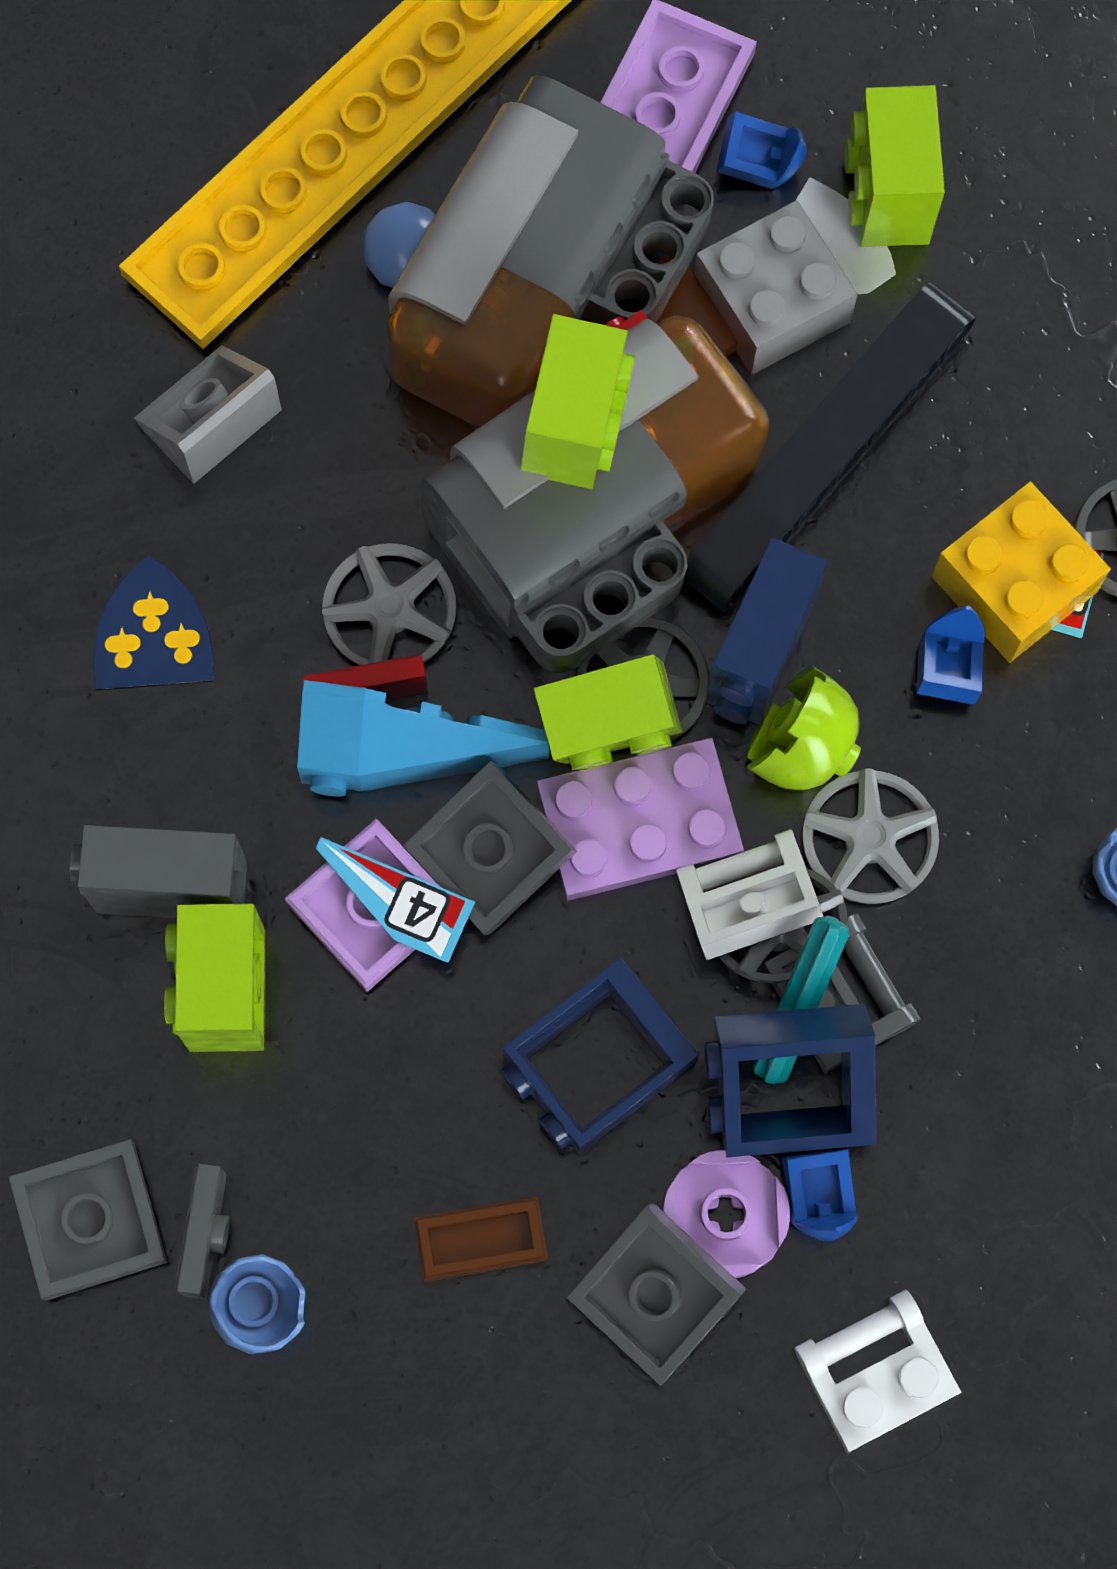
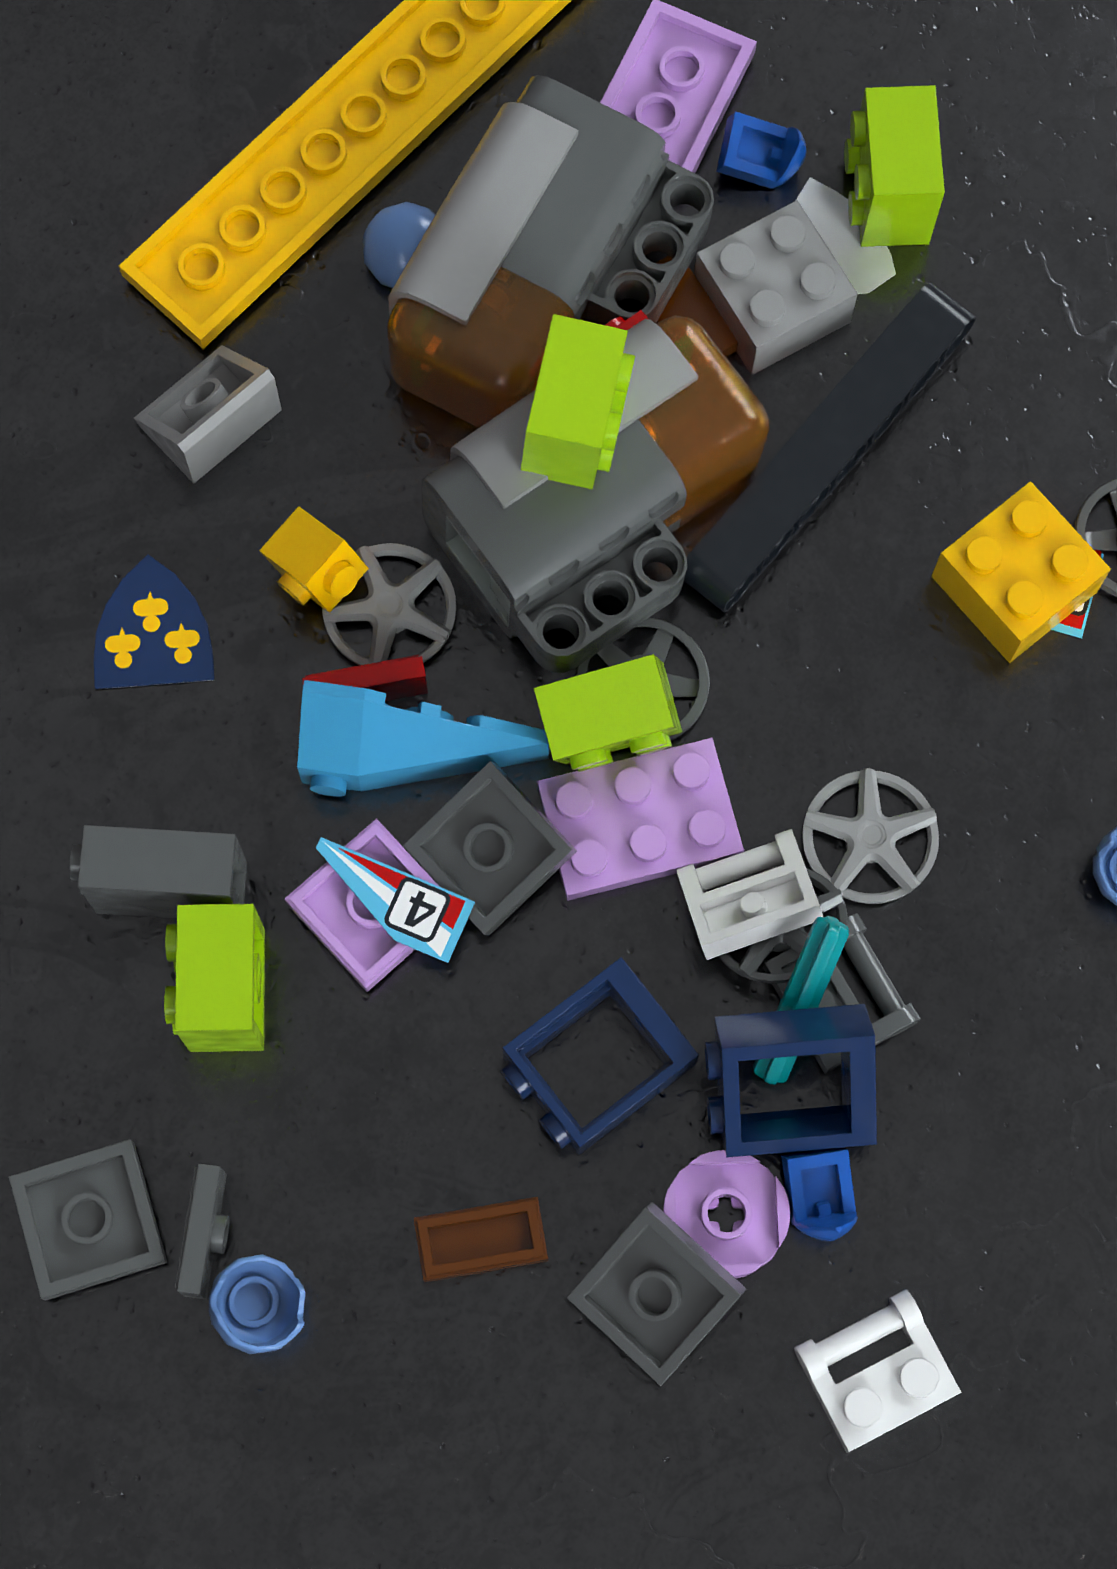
(313, 561): none -> yellow brick
(765, 632): dark blue brick -> none
(807, 735): lime cylinder -> none
(952, 656): blue plate -> none

